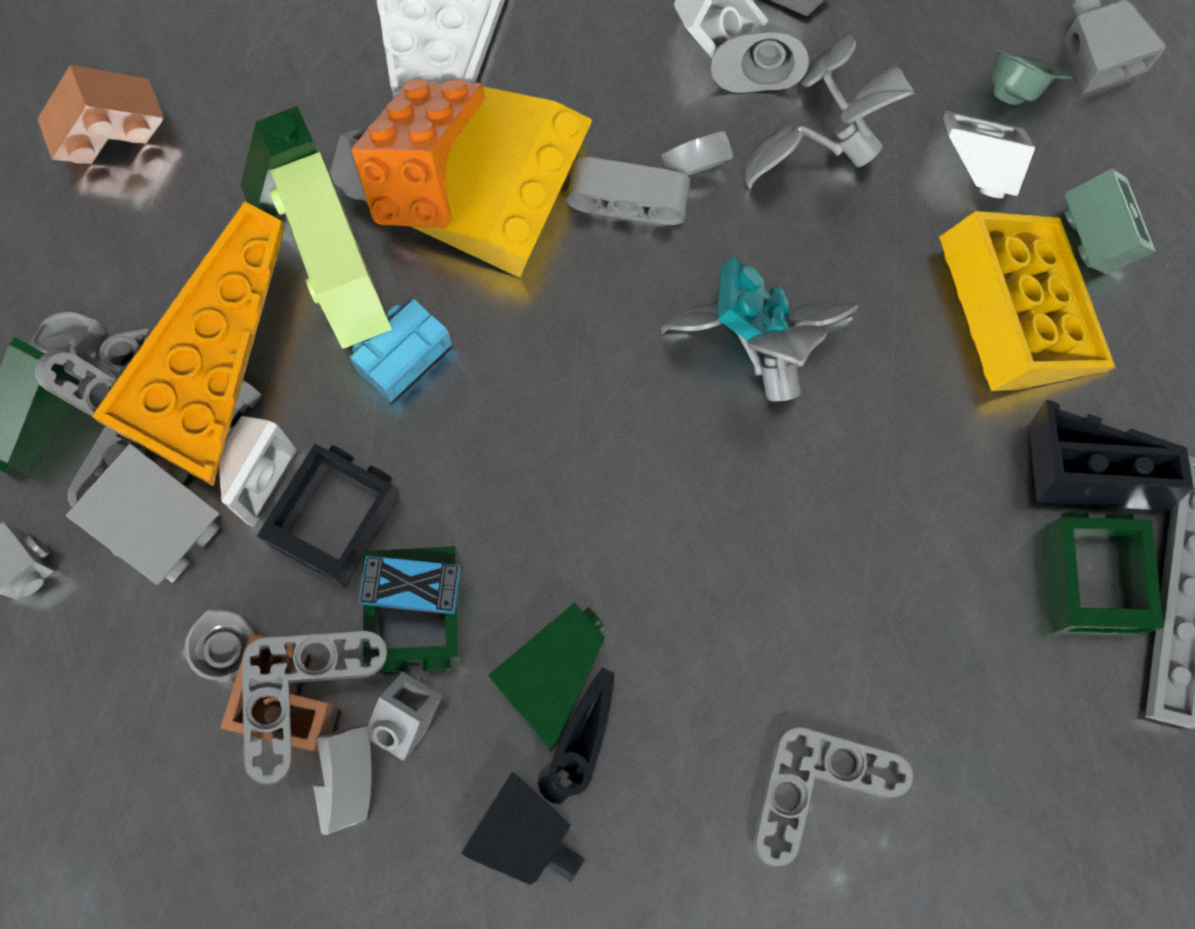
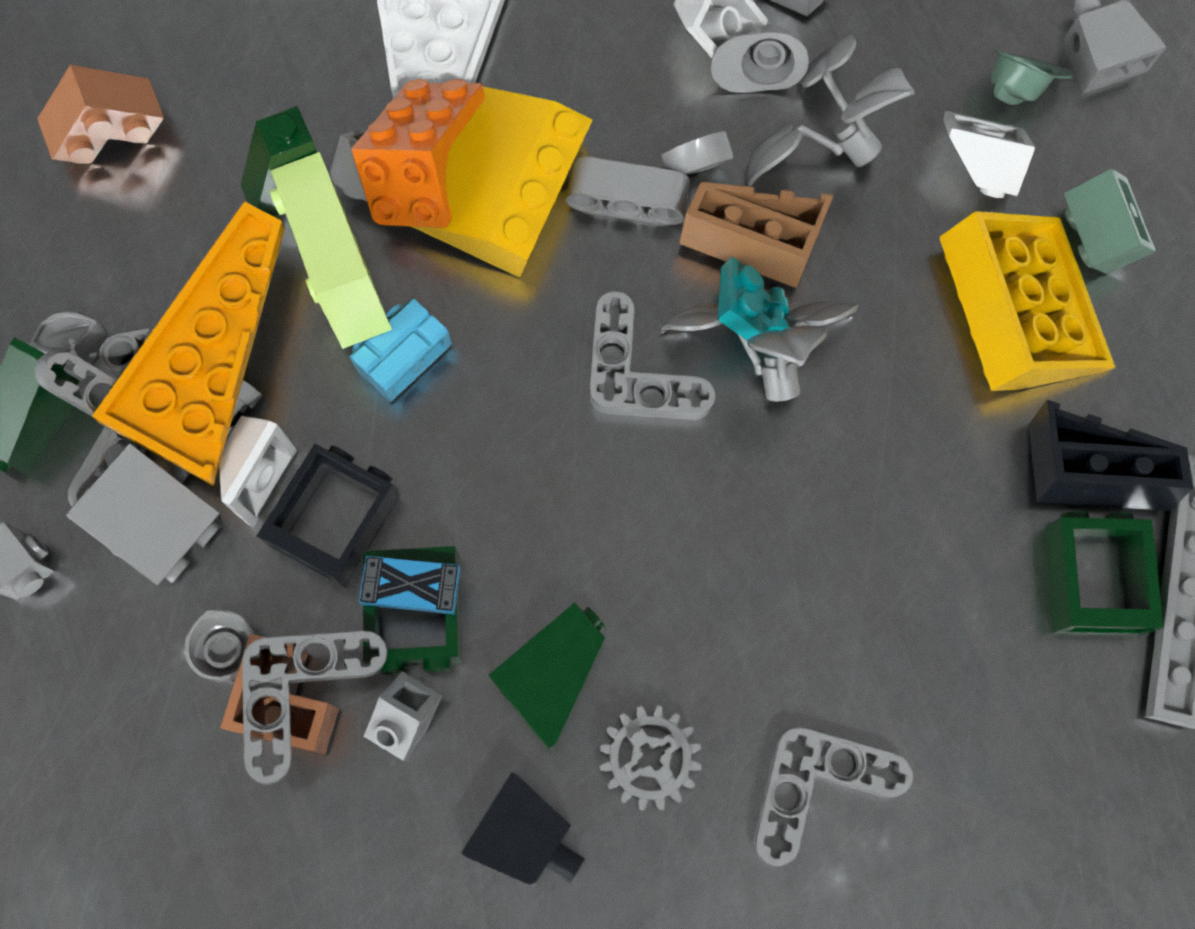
(346, 776): light grey slope -> none
(580, 742): black piece -> none
(632, 383): none -> light grey beam
(663, 776): none -> light grey gear
(755, 228): none -> medium nougat wedge

